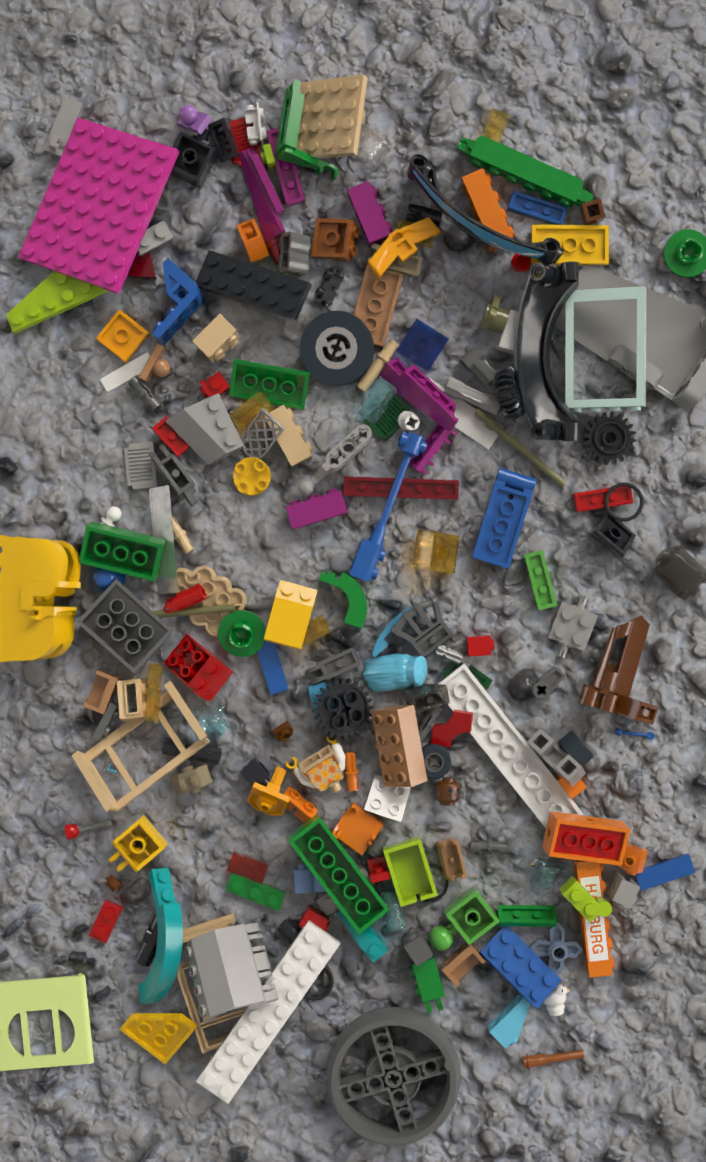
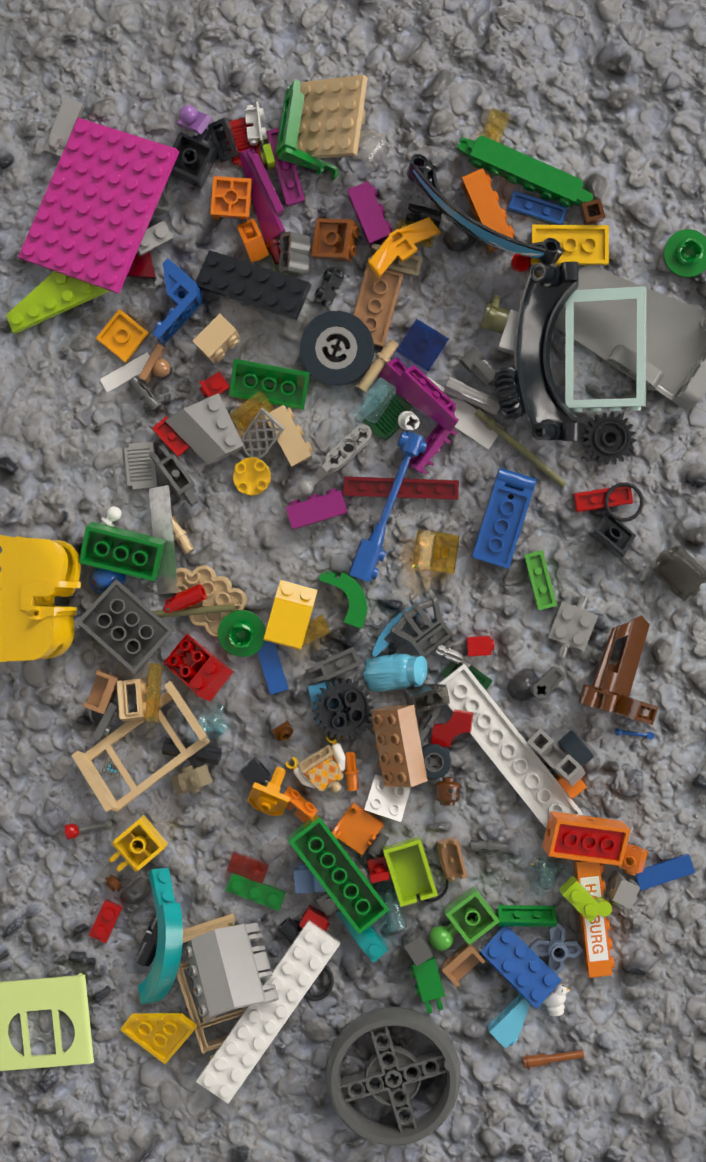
(231, 197): none -> orange piece

